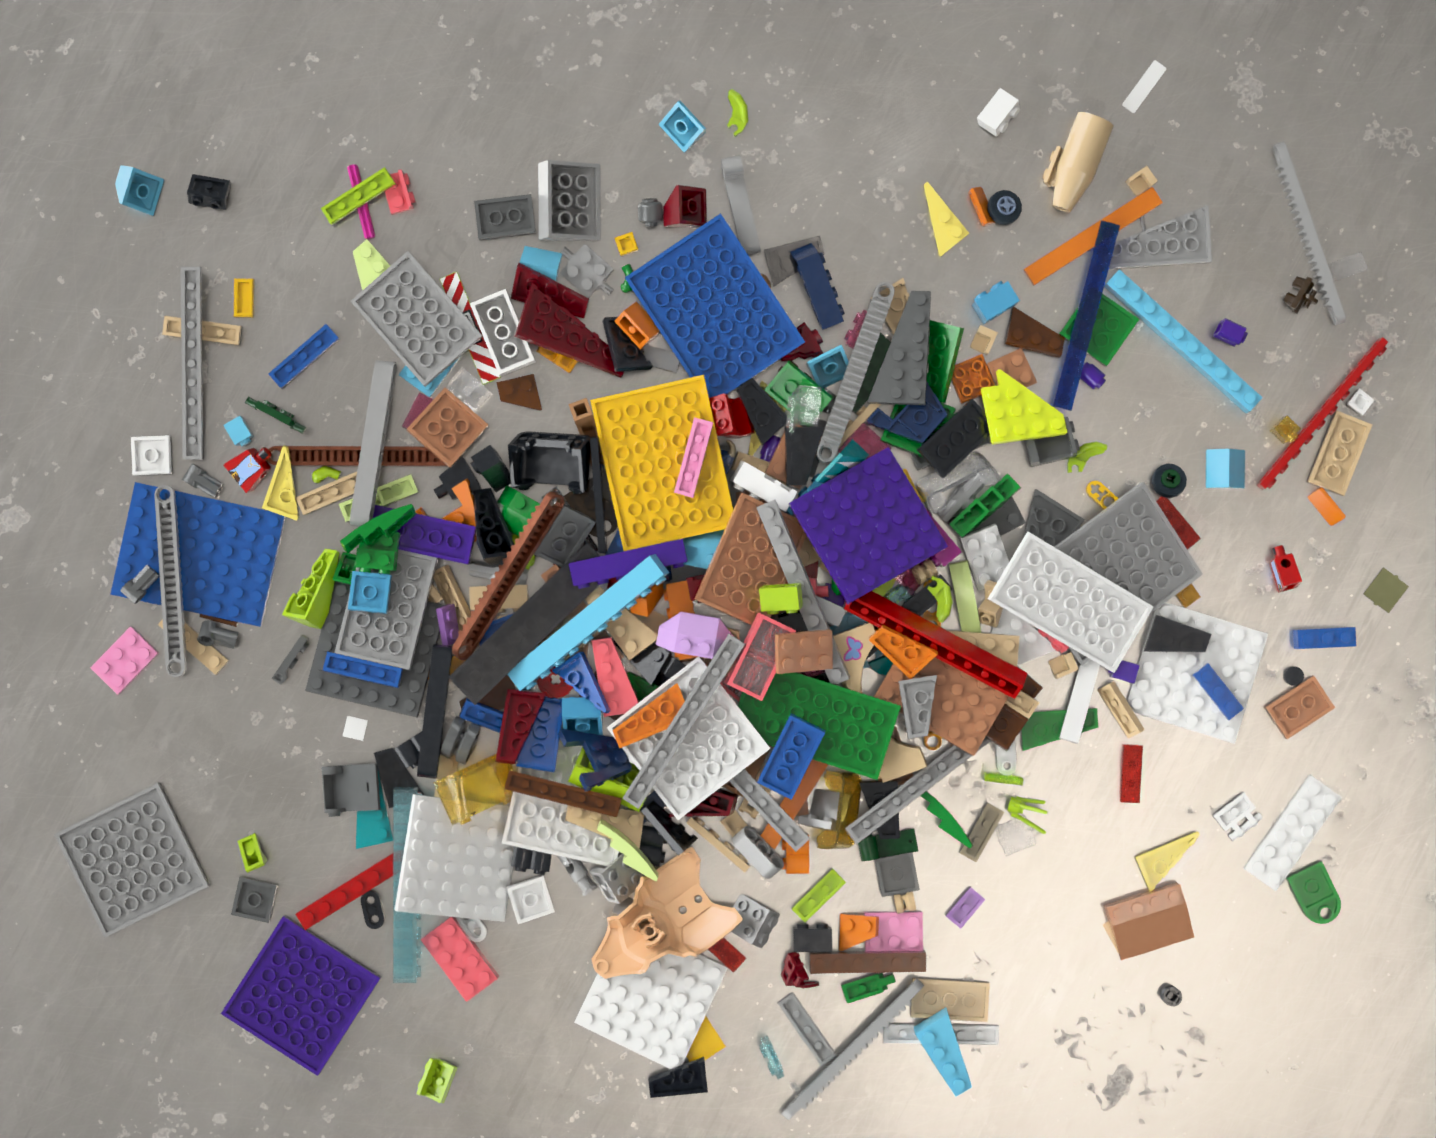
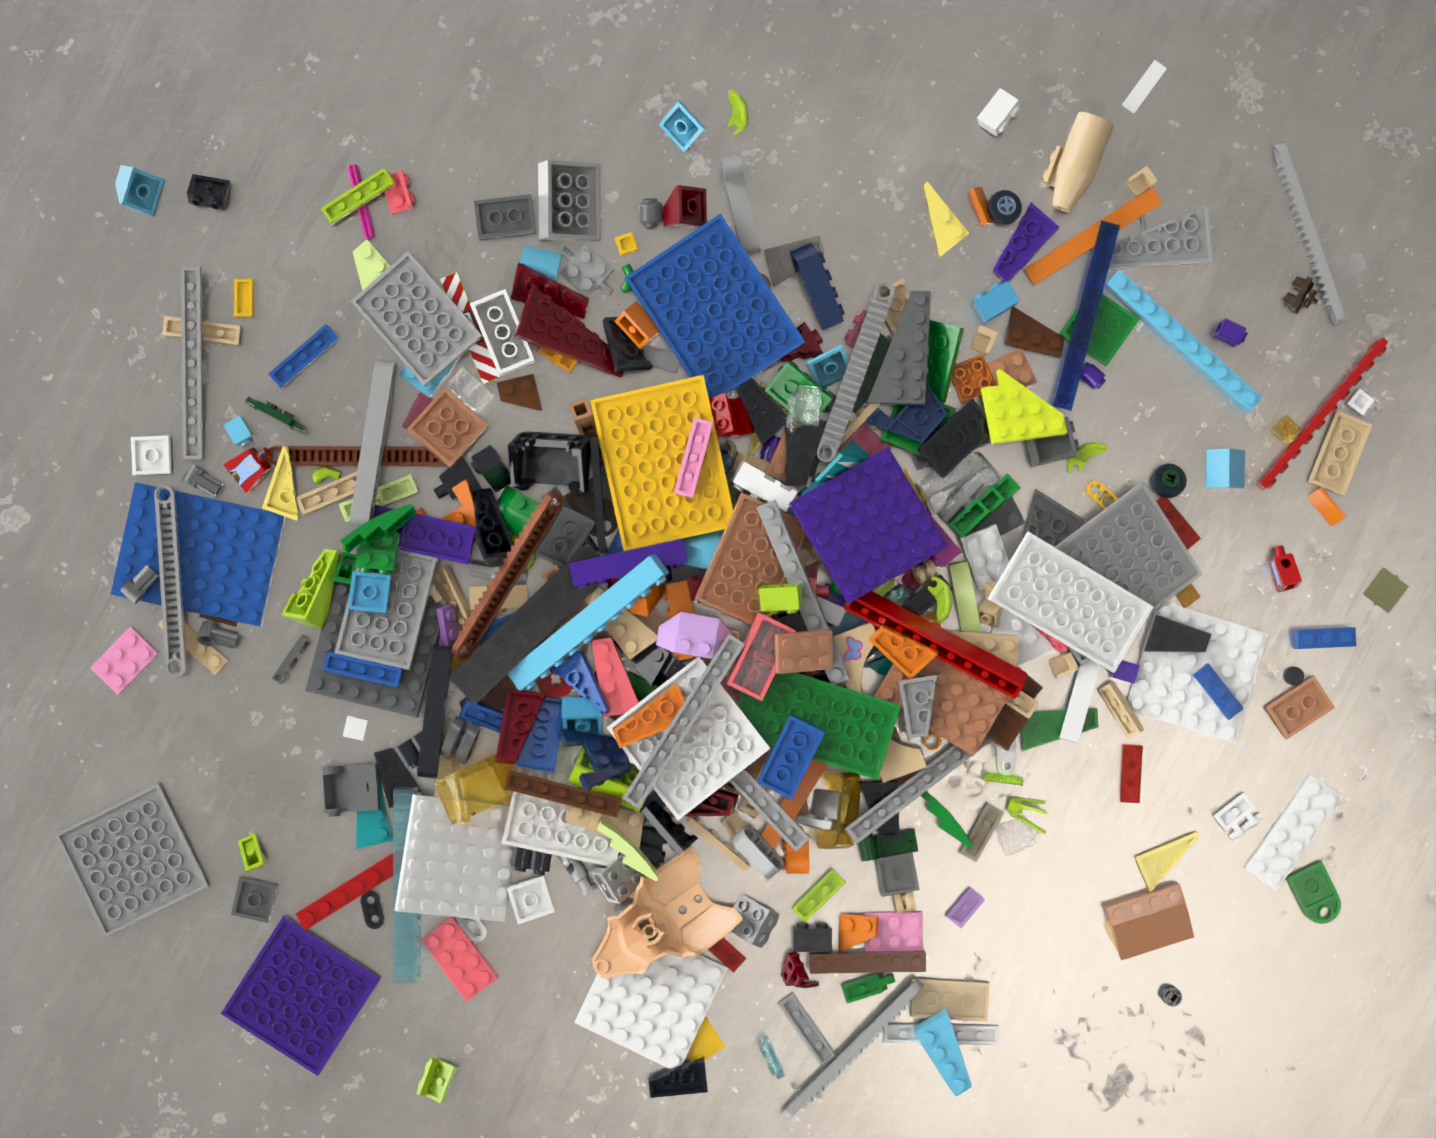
(1025, 242): none -> dark purple wing

